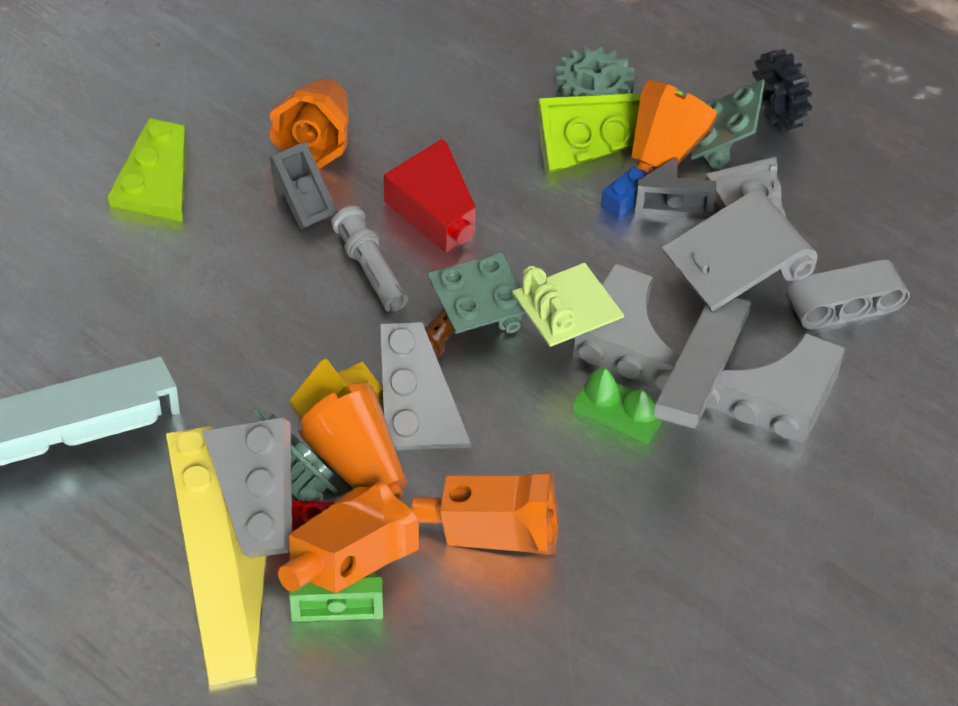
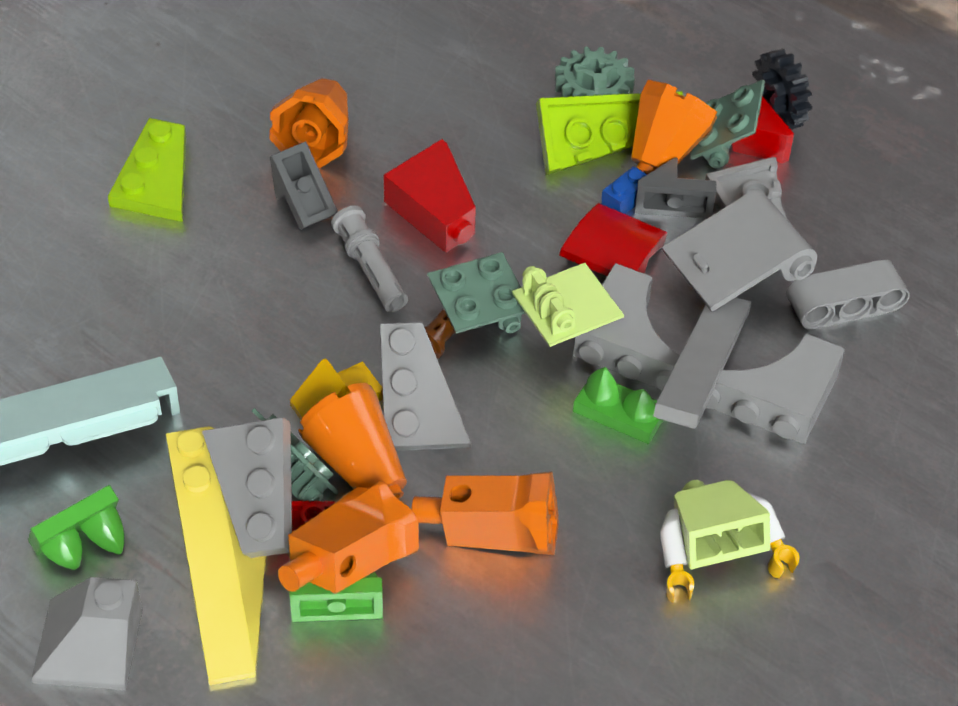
(90, 635): none -> light grey slope
(94, 516): none -> bright green tile
(611, 238): none -> red slope
(719, 525): none -> yellowish green torso
(771, 138): none -> red slope

